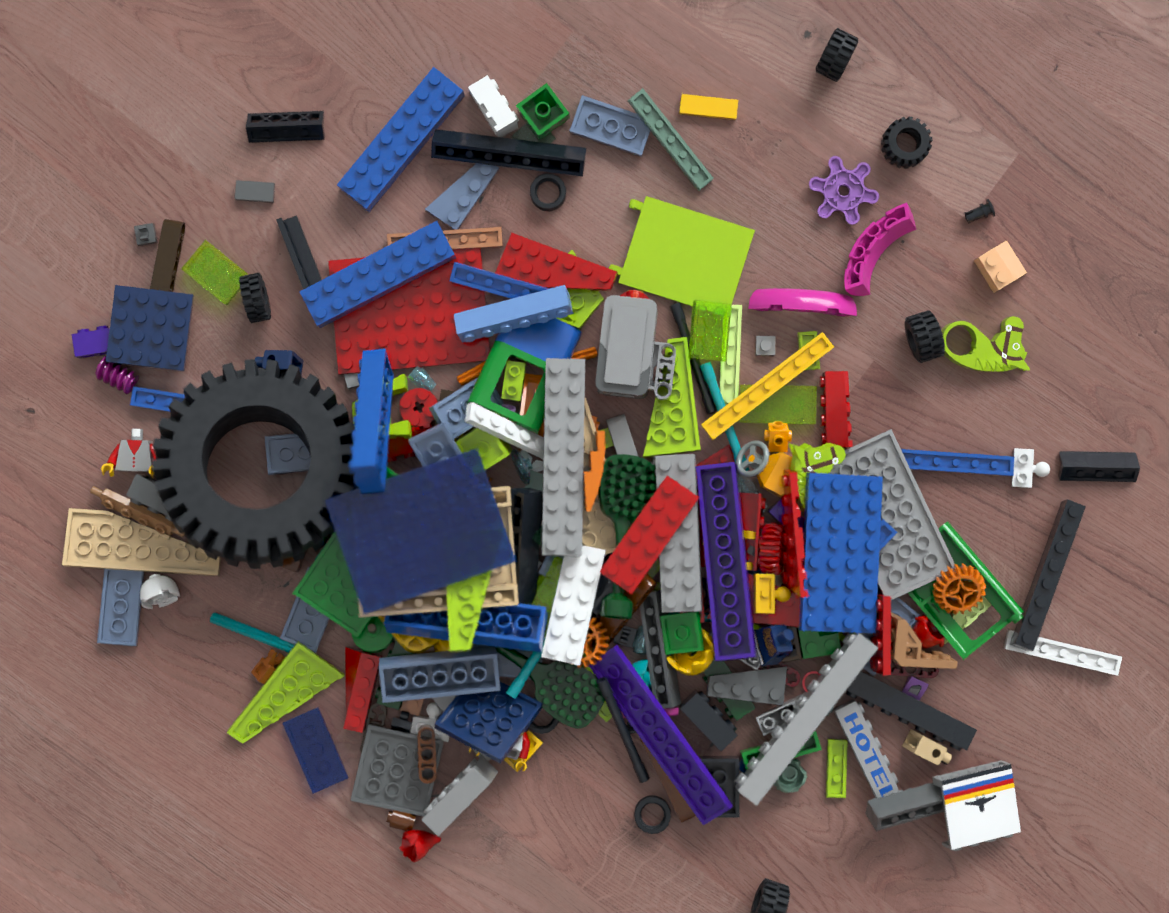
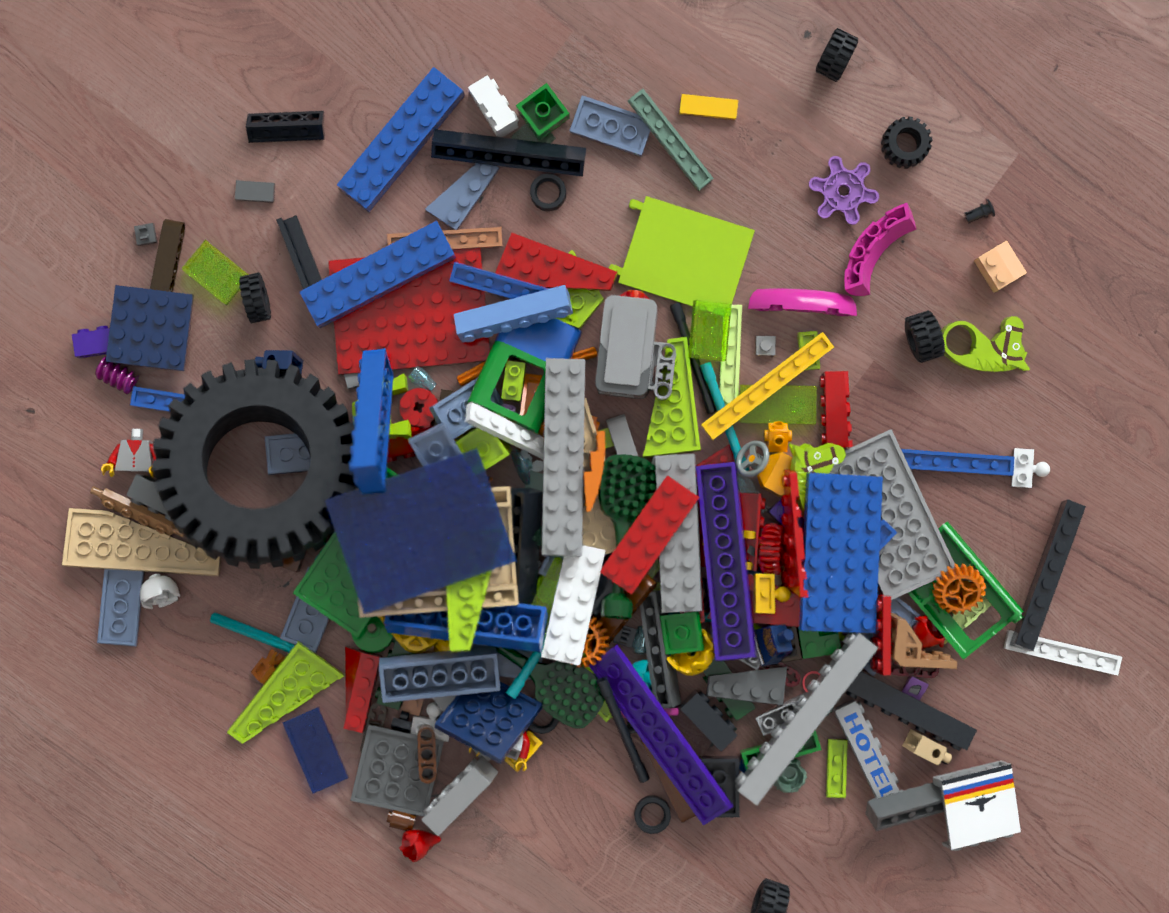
(1098, 466): black panel -> none

